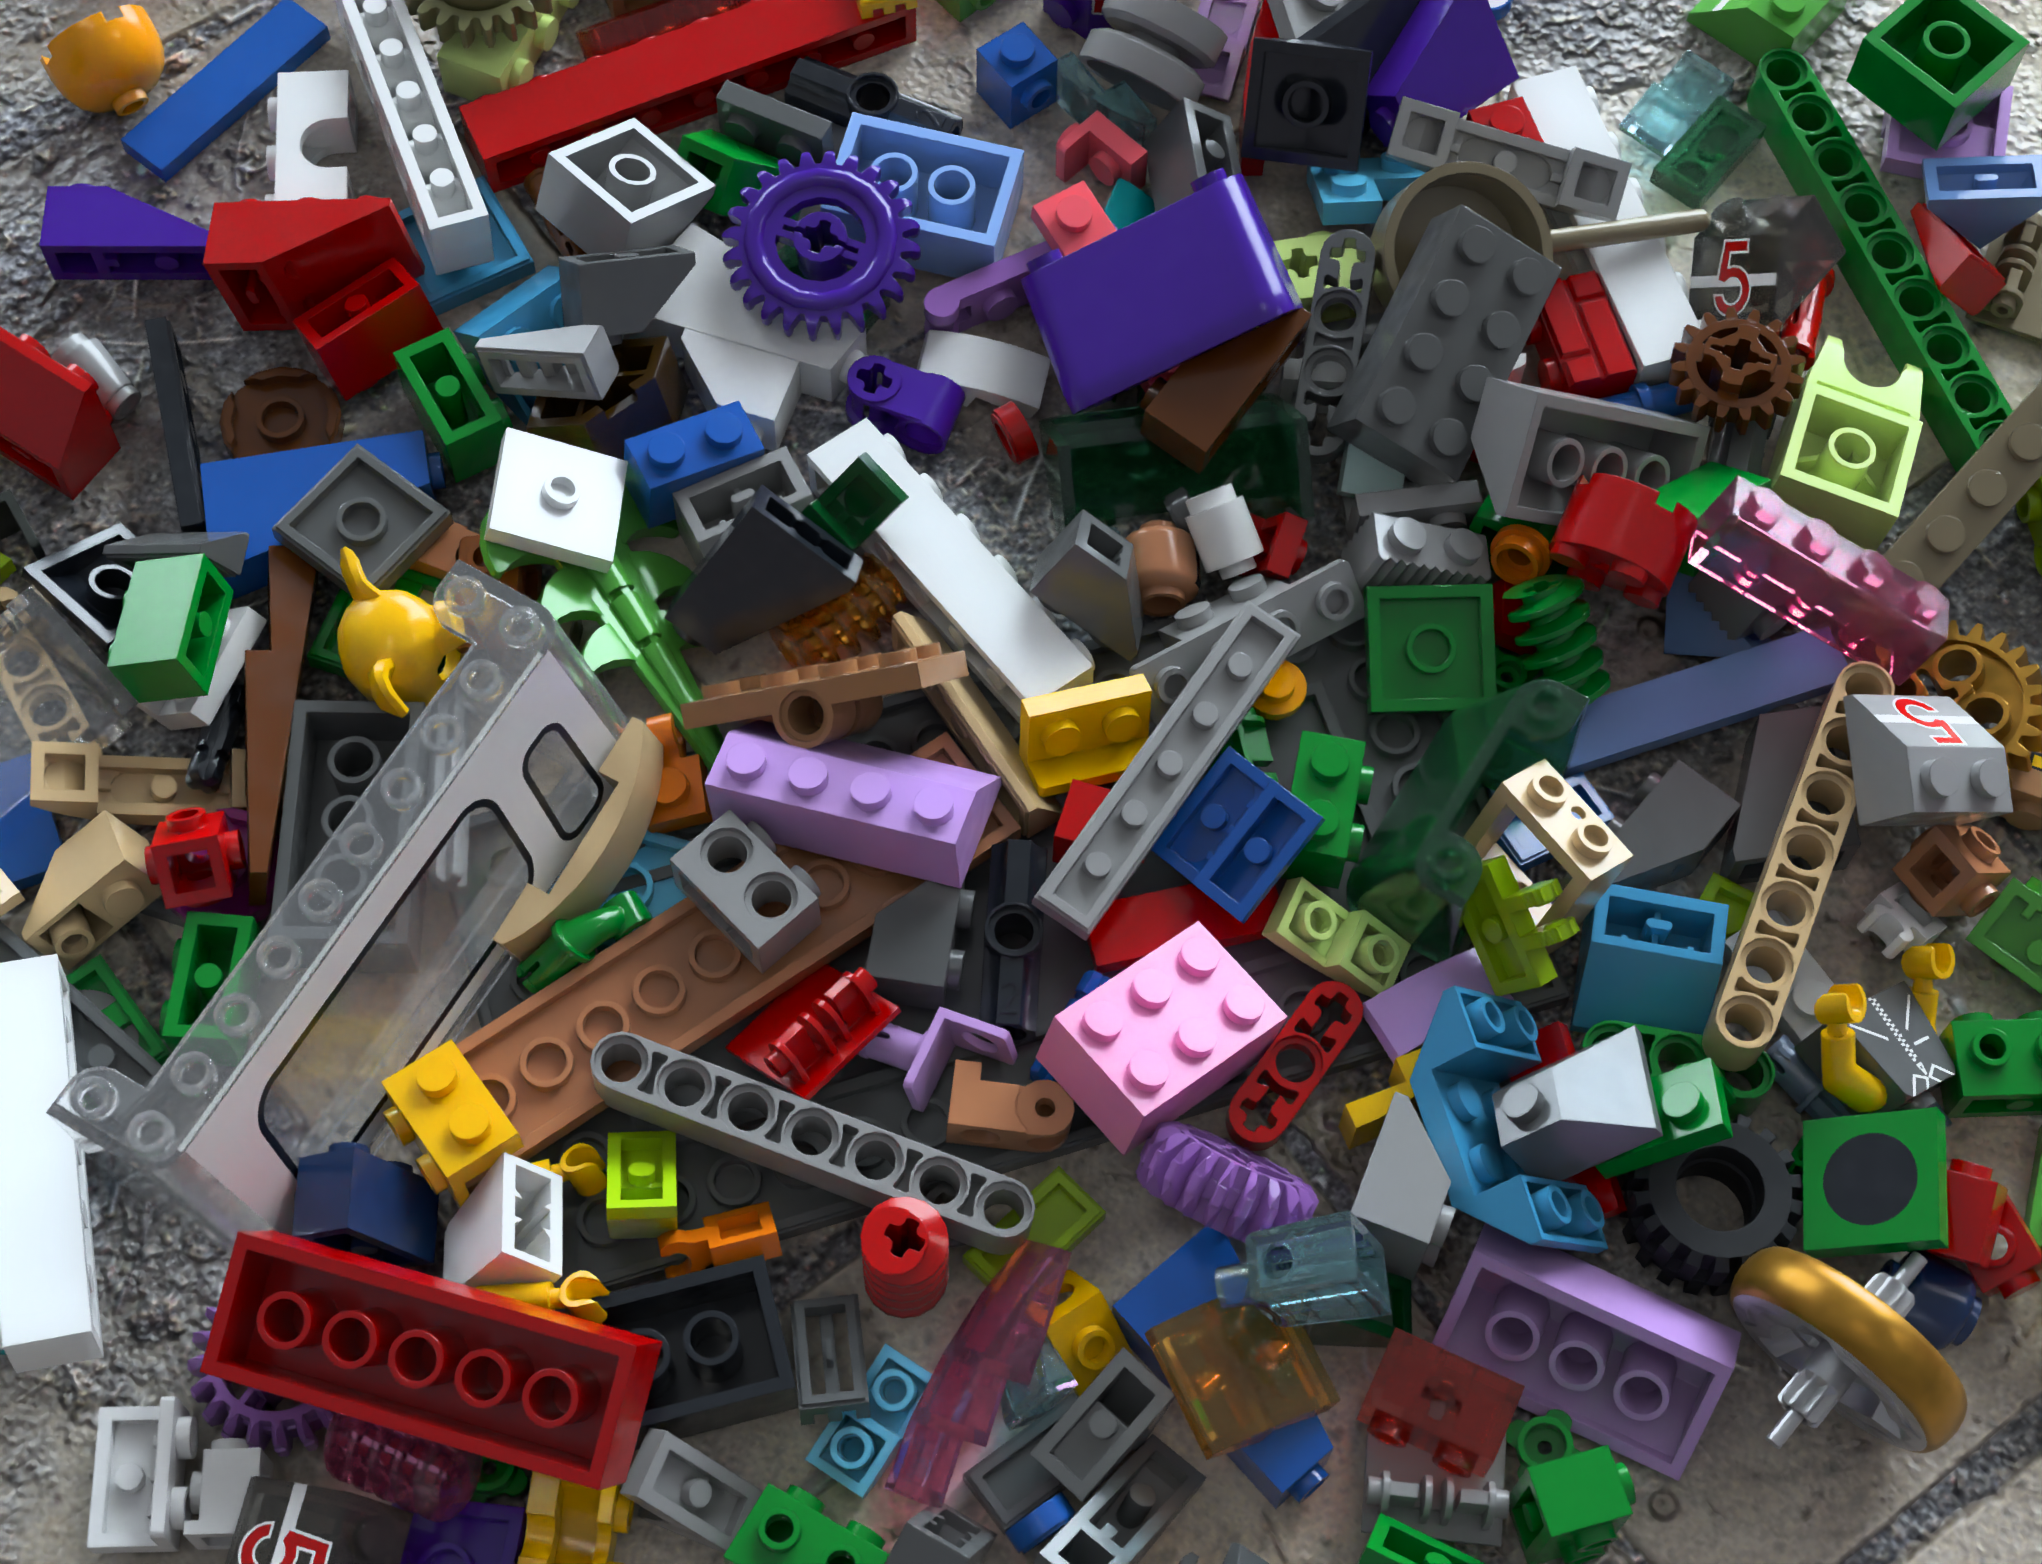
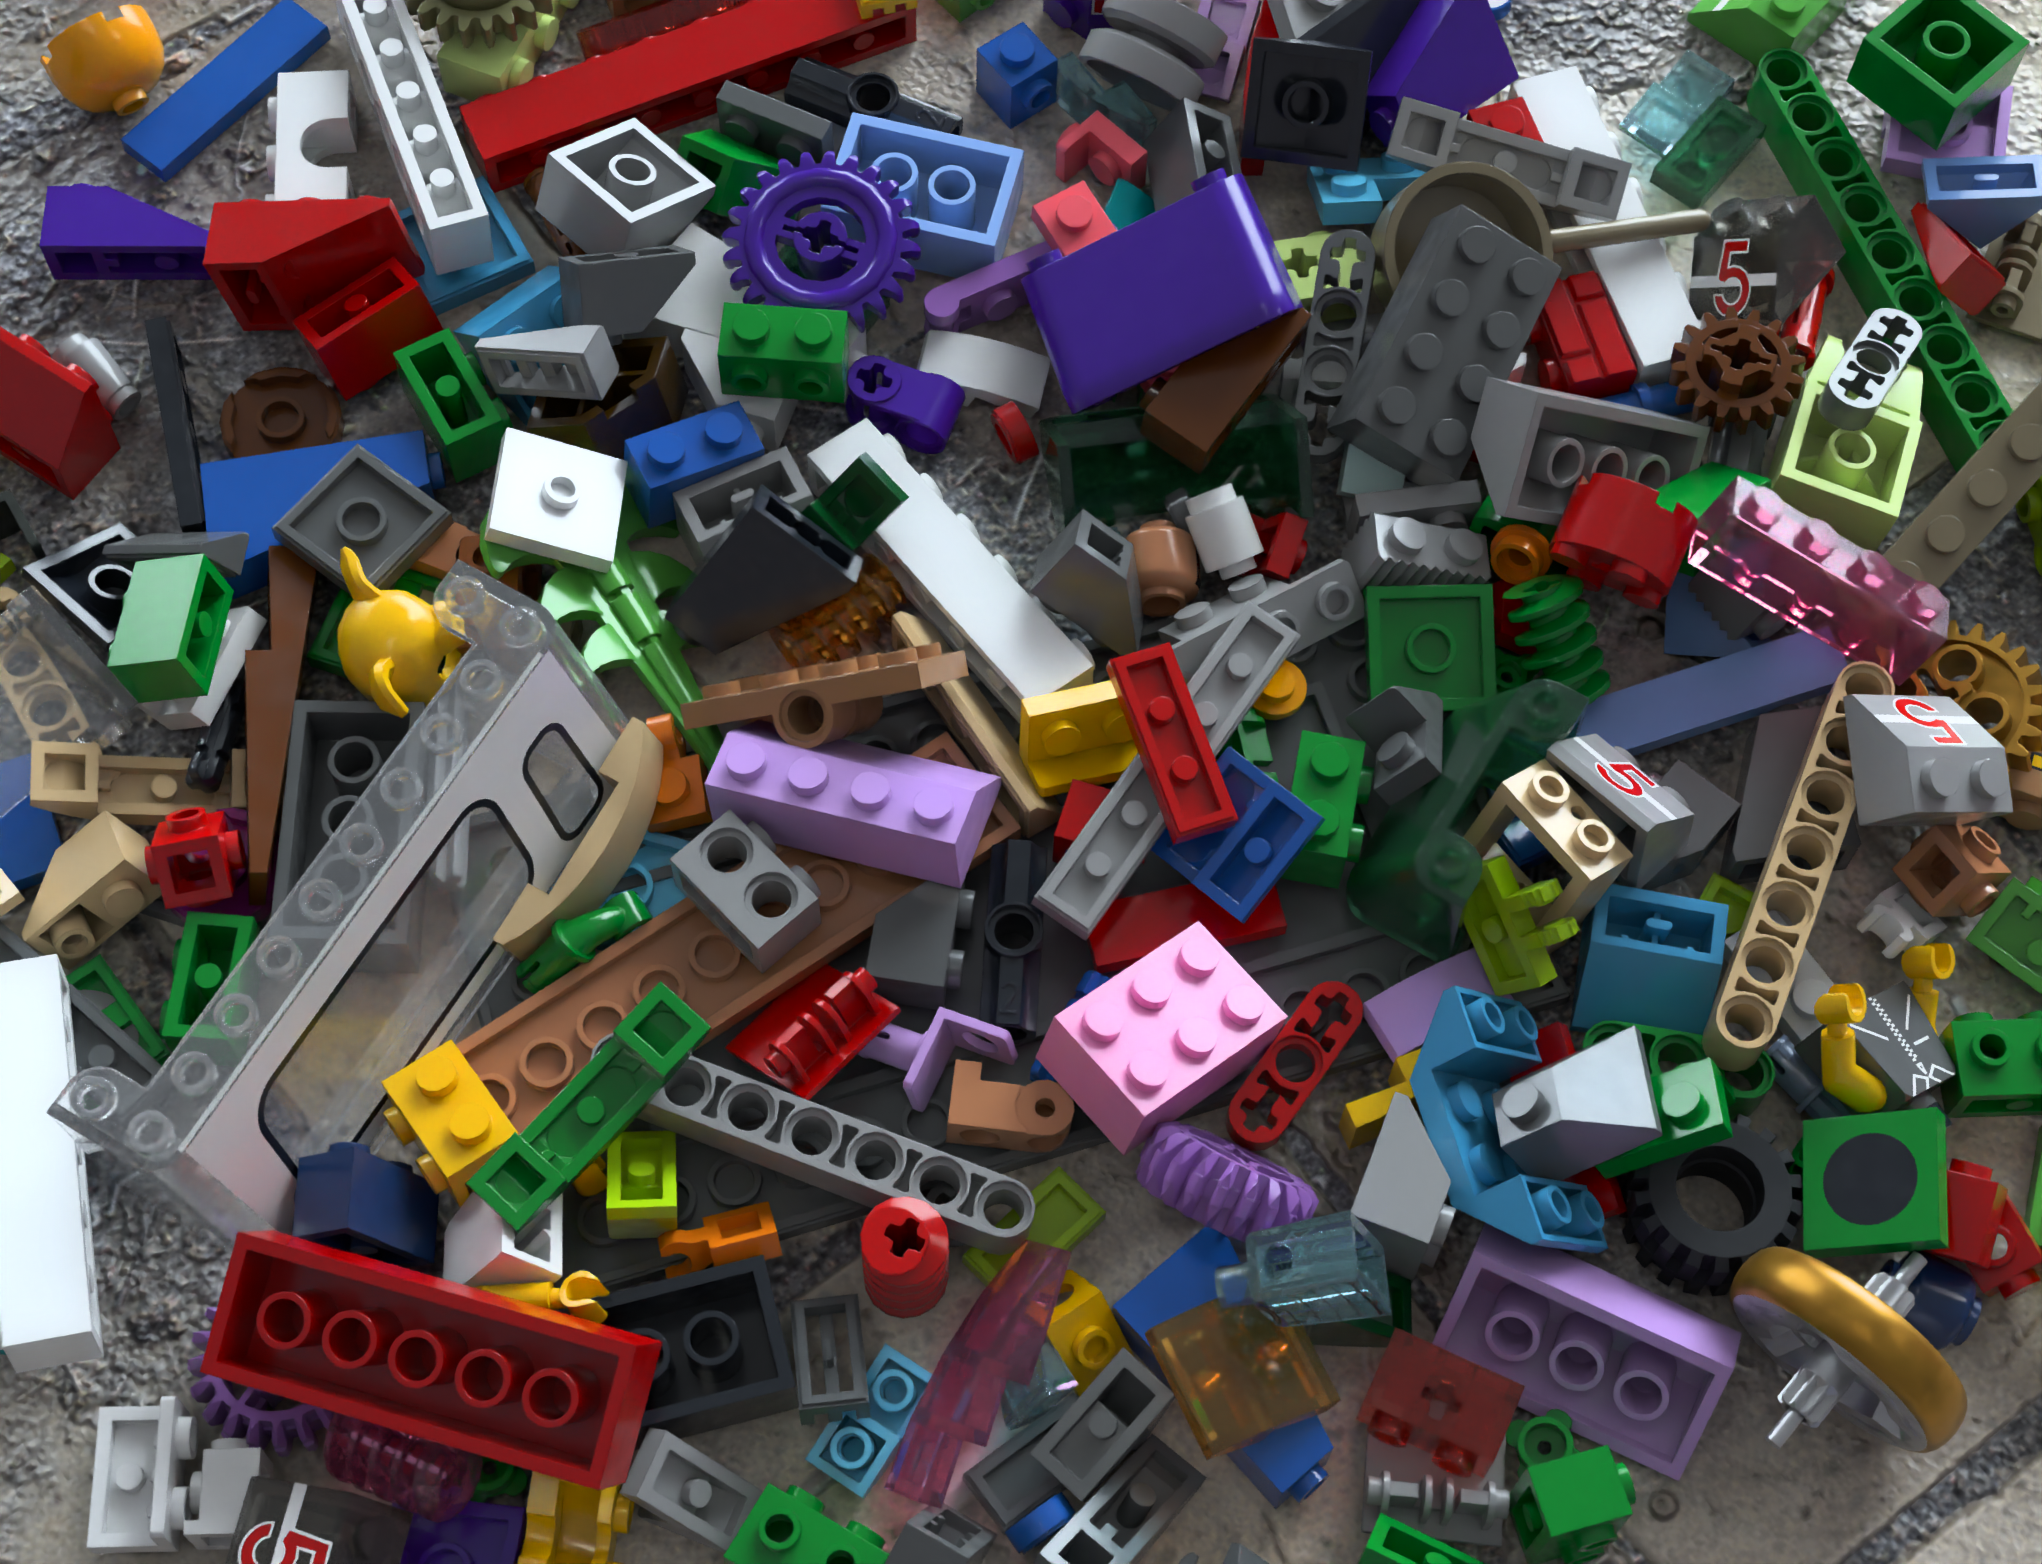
(591, 1109): none -> green slope
(783, 352): none -> green brick
(1171, 743): none -> red tile
(1336, 942): yellowish green slope -> none
(1407, 737): none -> dark grey slope
(1642, 814): none -> light grey slope
(1869, 386): none -> dark grey beam

